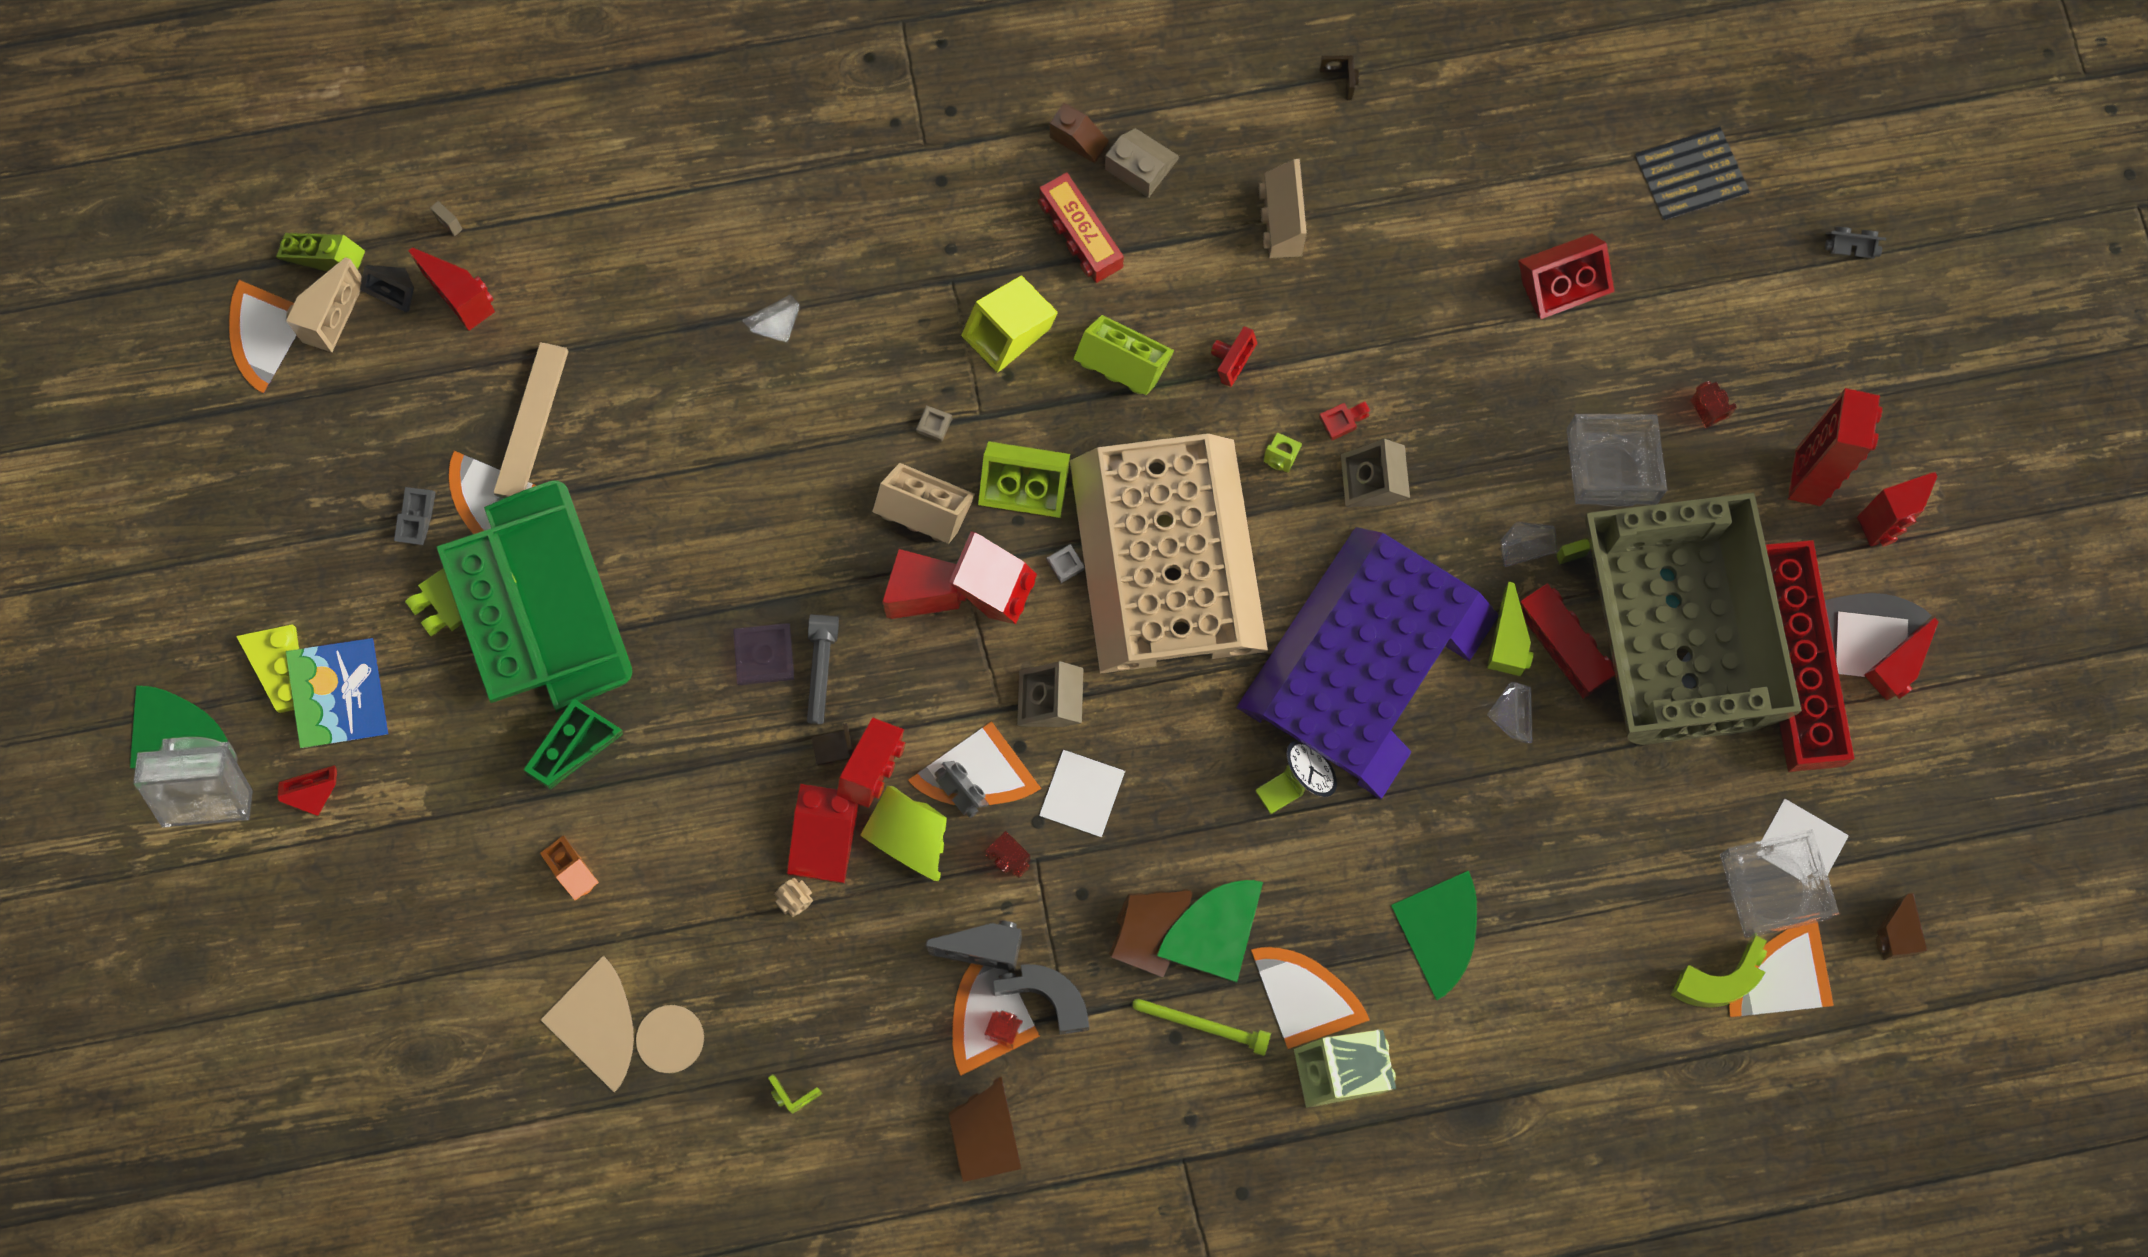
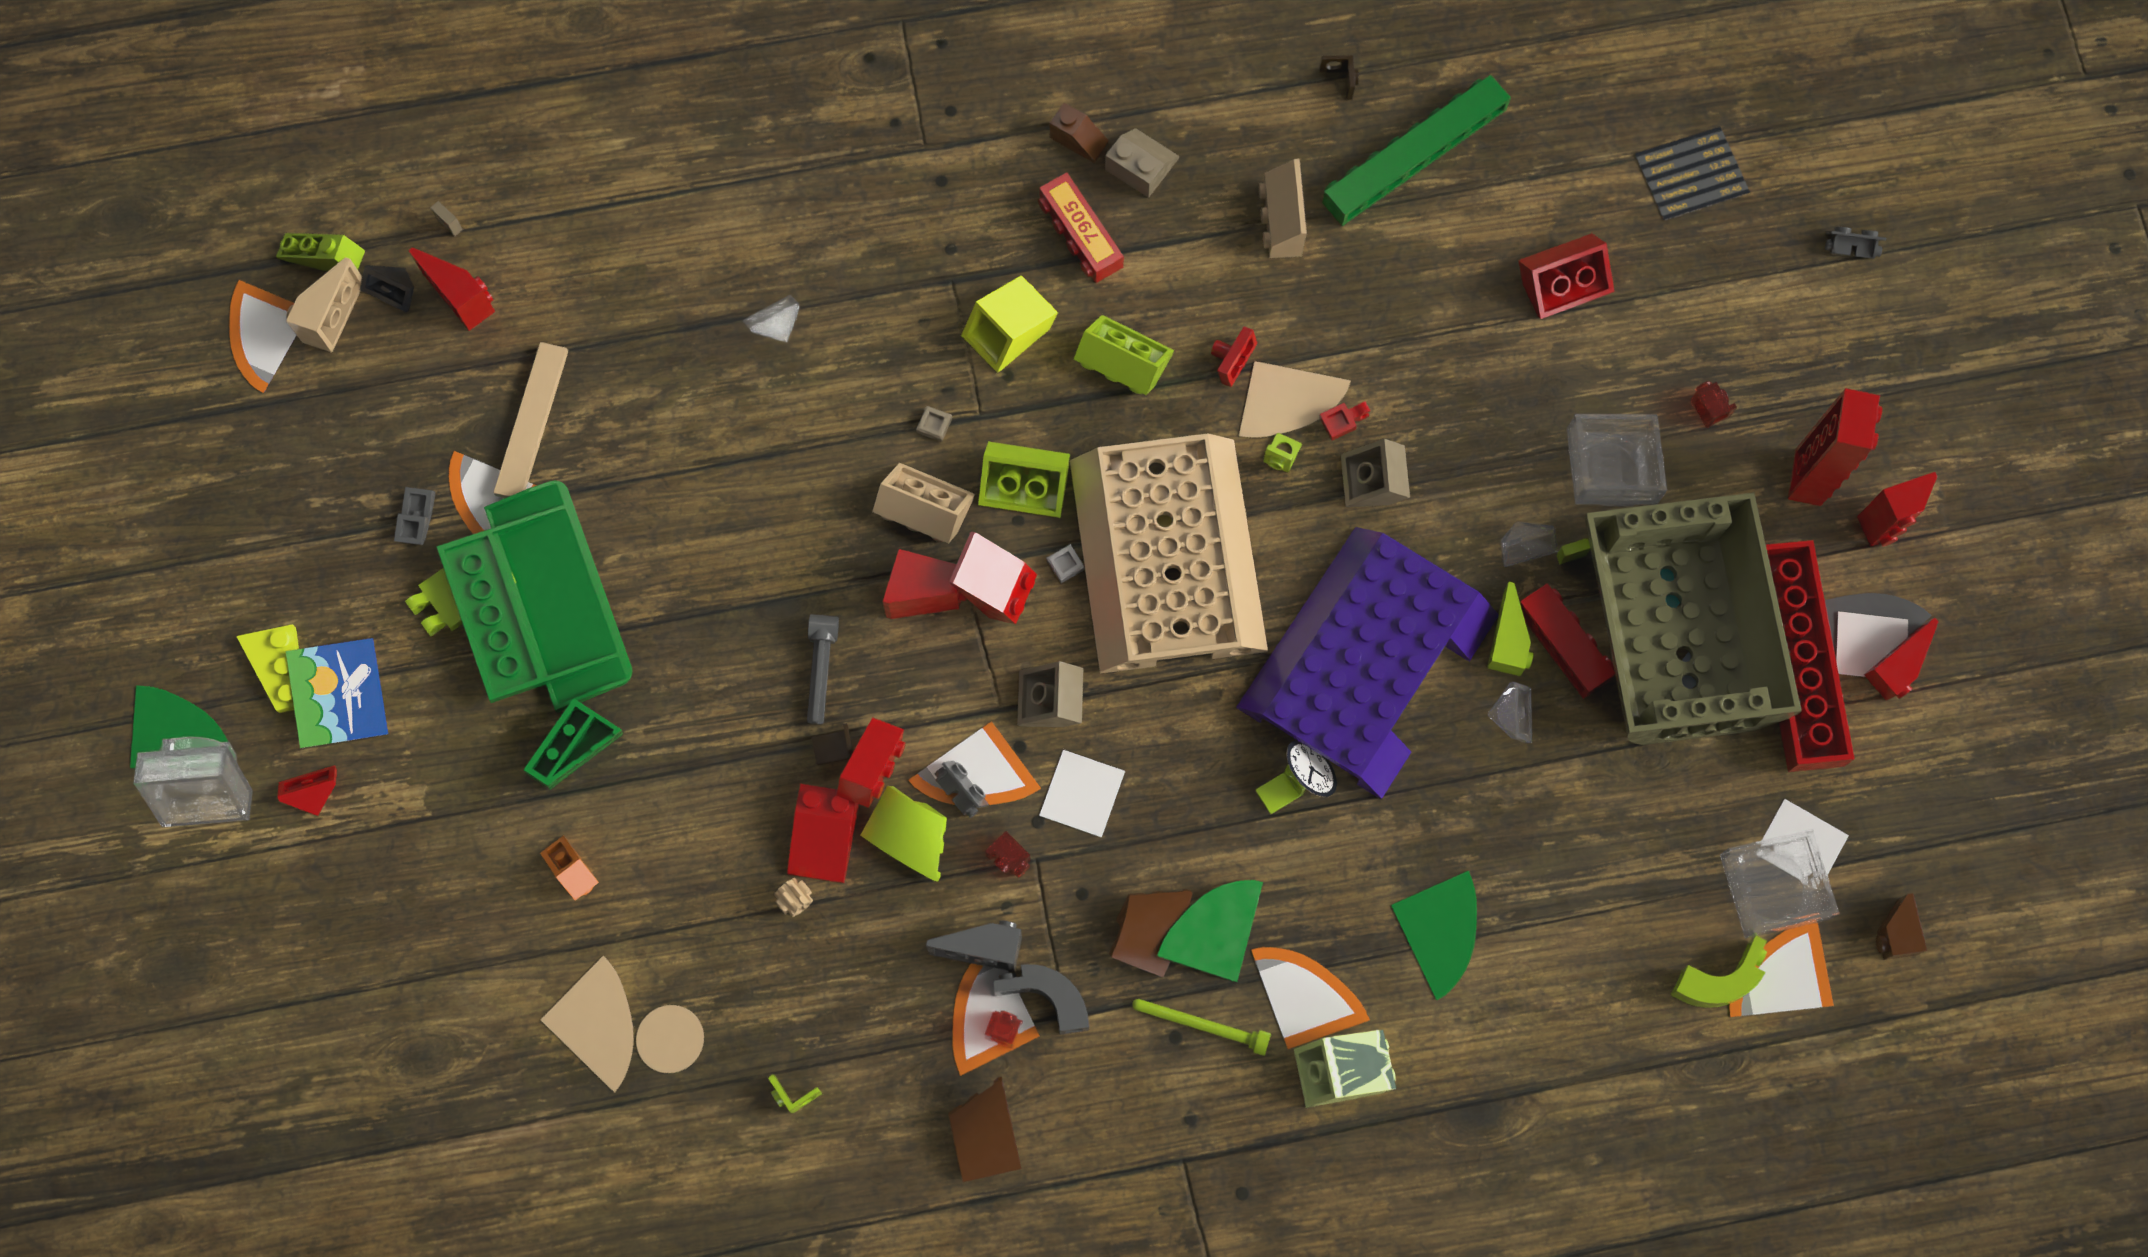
(763, 654): clear purple tile -> none
(1287, 399): none -> tan sticker
(1415, 150): none -> green brick

